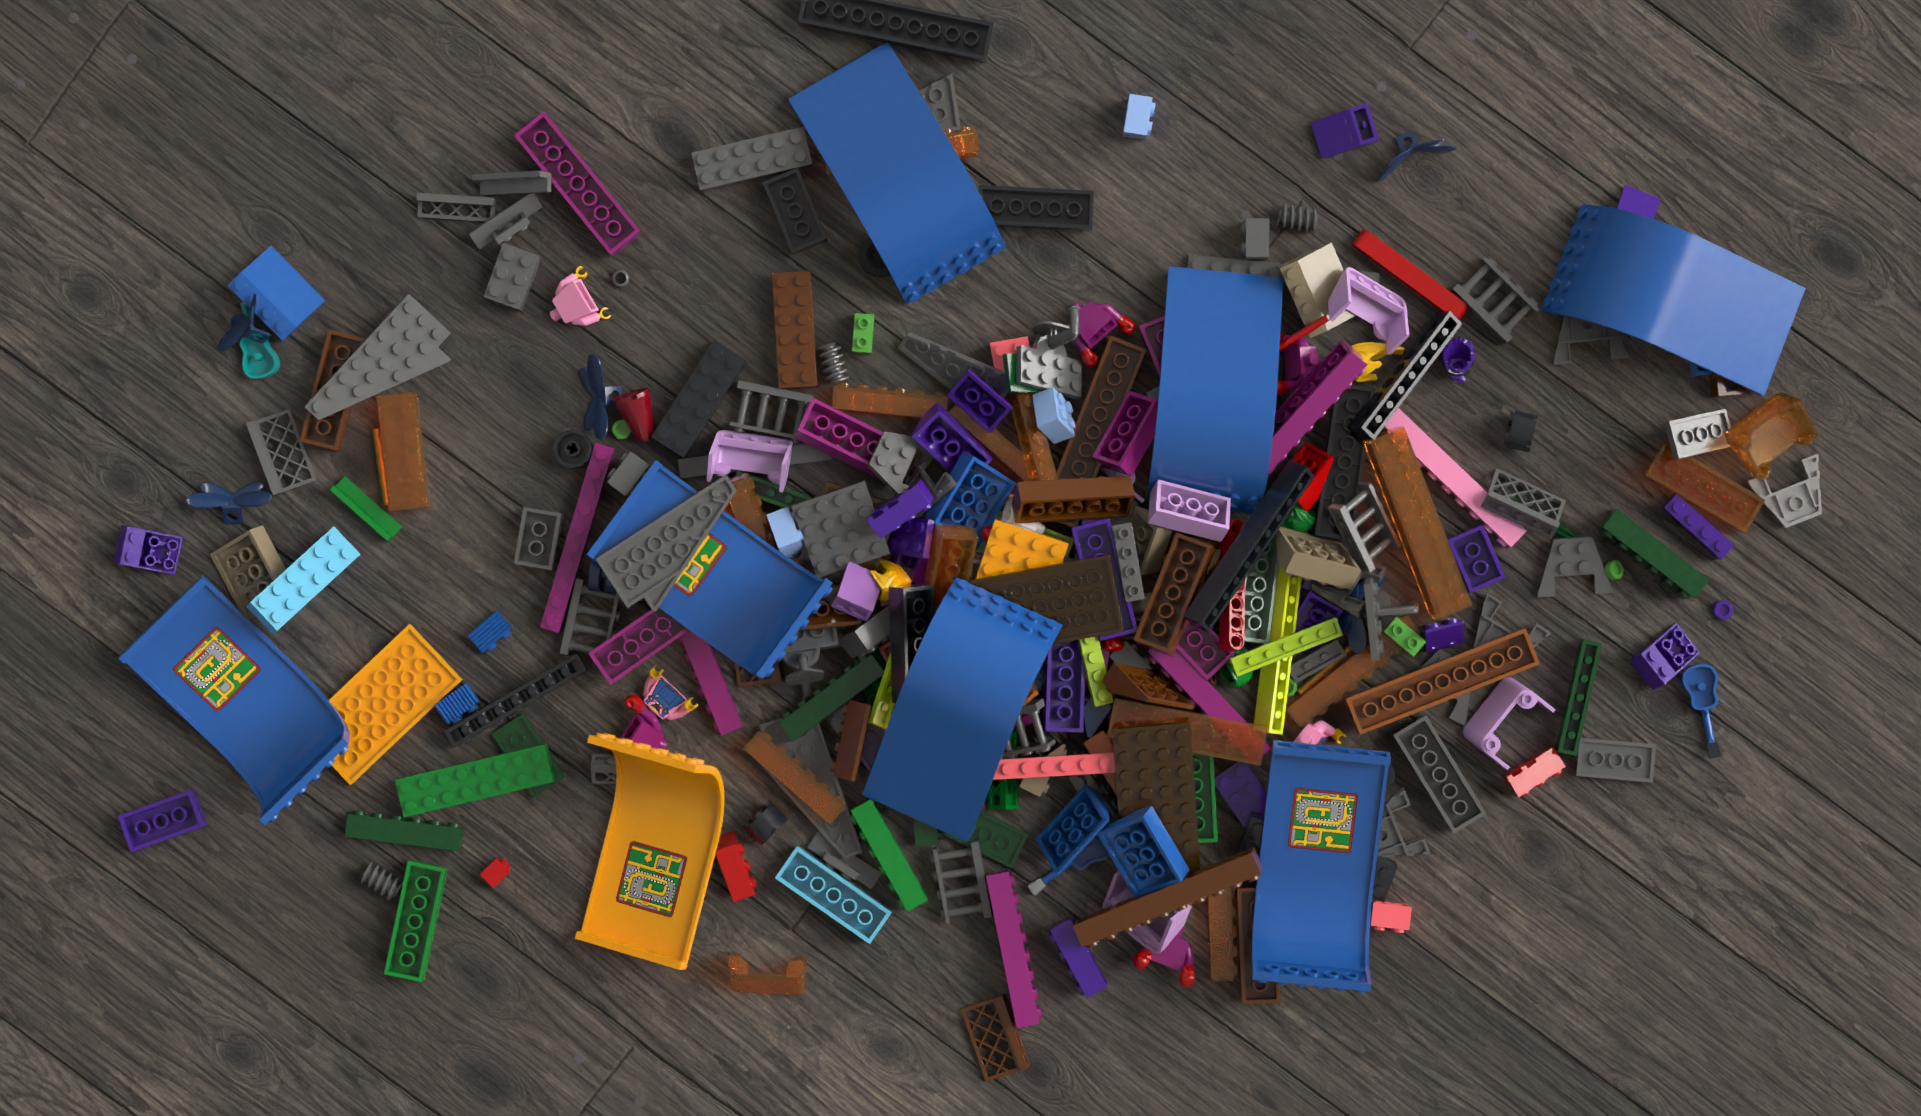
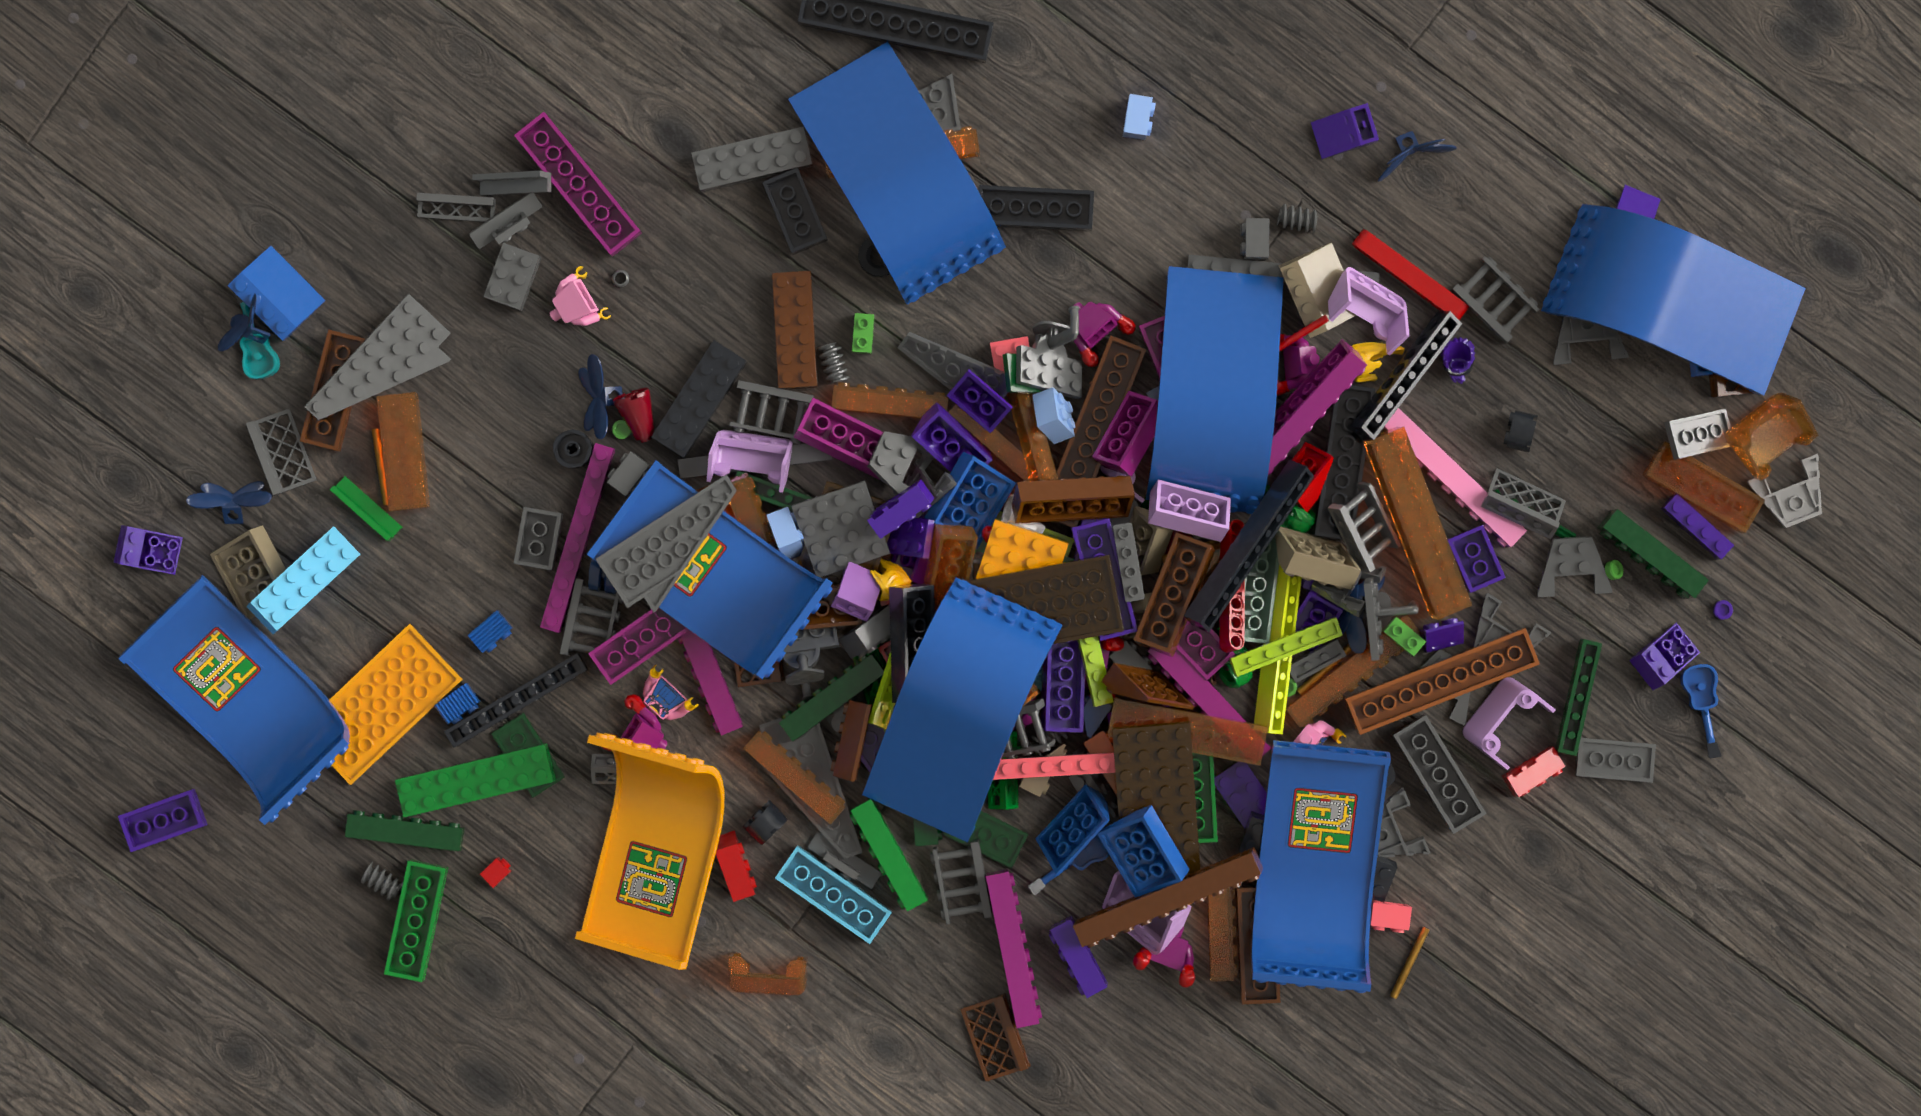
(1409, 963): none -> pearl gold bar

